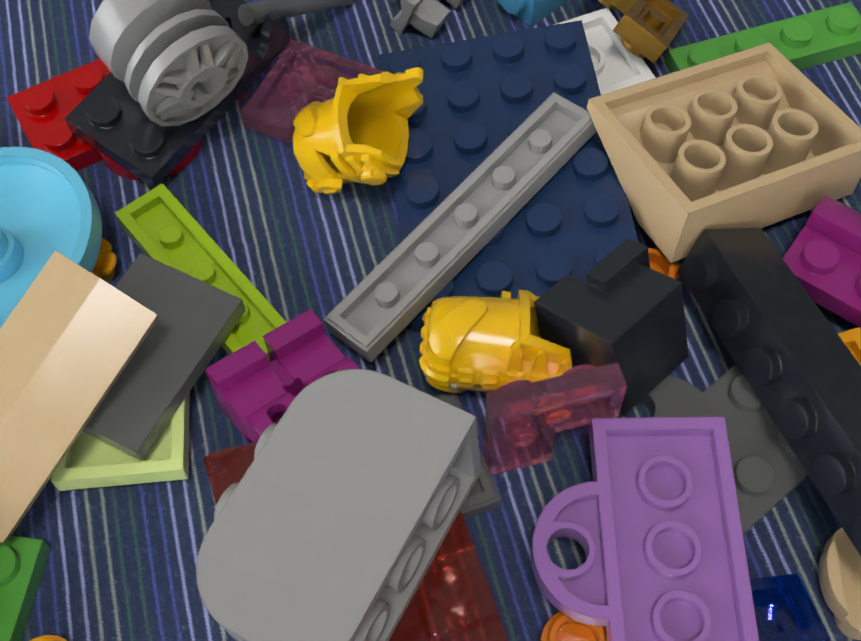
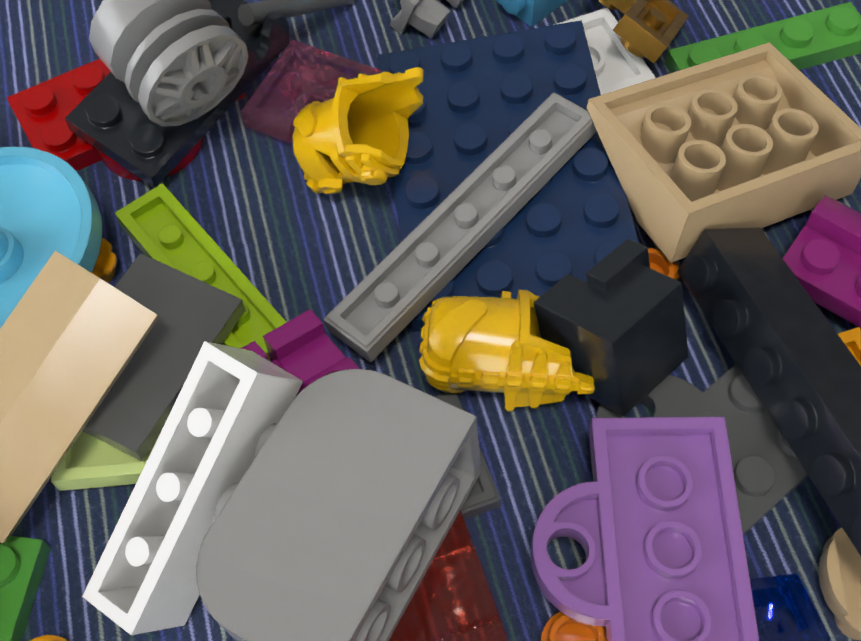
(205, 446): none -> white brick
(527, 414): clear pink plate -> none

